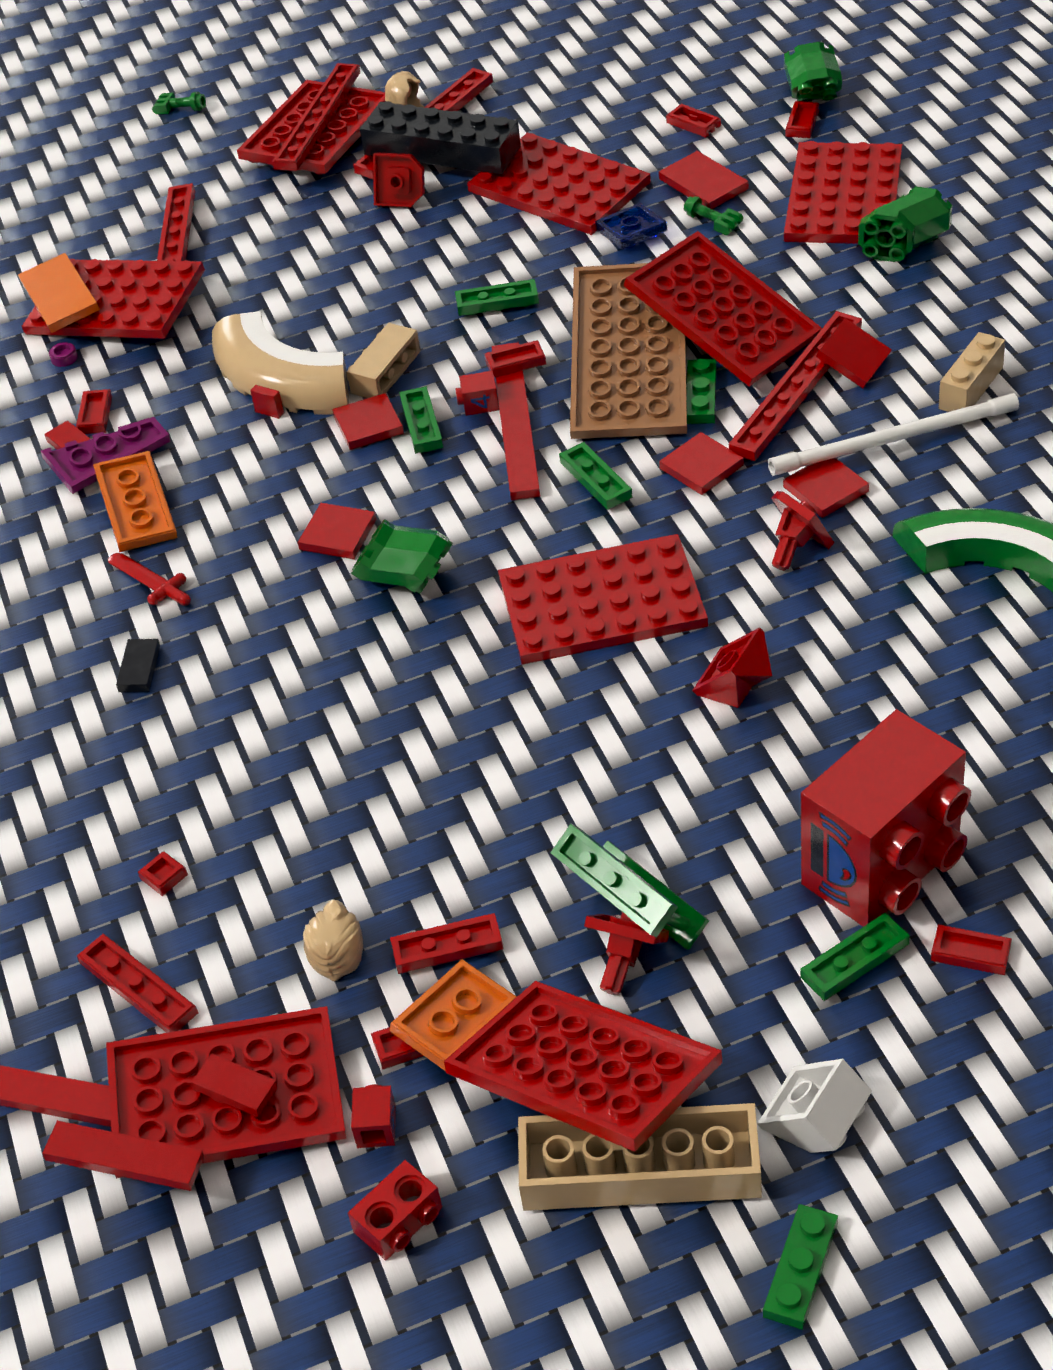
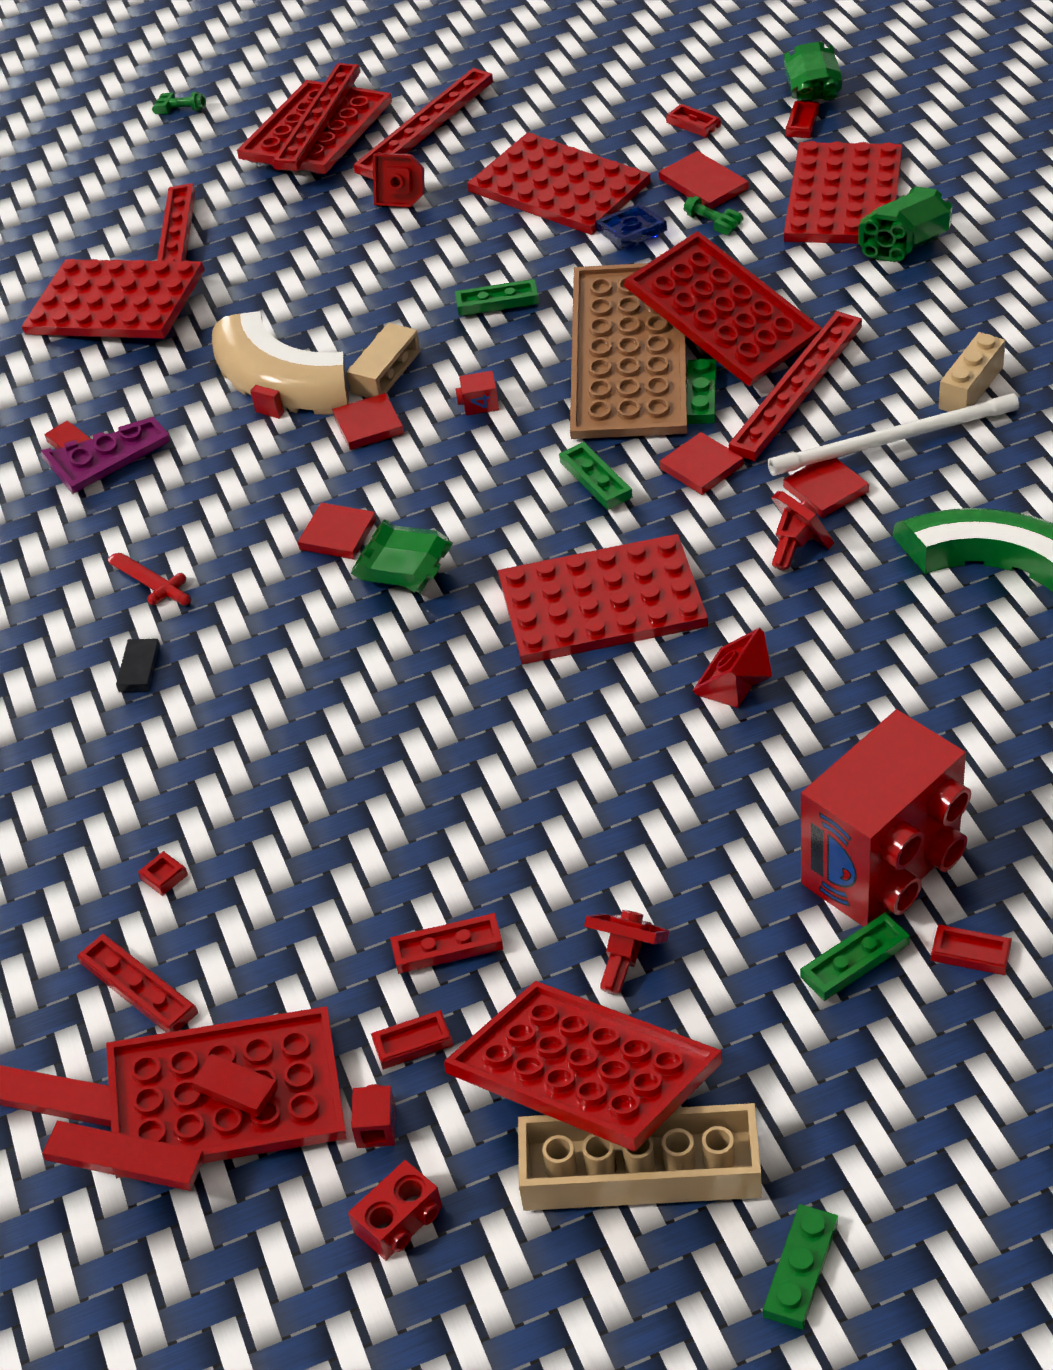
(58, 292): orange tile -> none
(63, 354): magenta tile -> none
(94, 411): red tile -> none
(135, 501): orange tile -> none
(333, 941): tan hair -> none
(403, 89): tan hair -> none
(421, 420): green plate -> none
(442, 137): black brick -> none
(450, 1012): orange tile -> none
(515, 358): red tile -> none
(517, 434): red tile -> none
(629, 887): fence -> none
(816, 1105): white slope -> none
(853, 353): red tile -> none

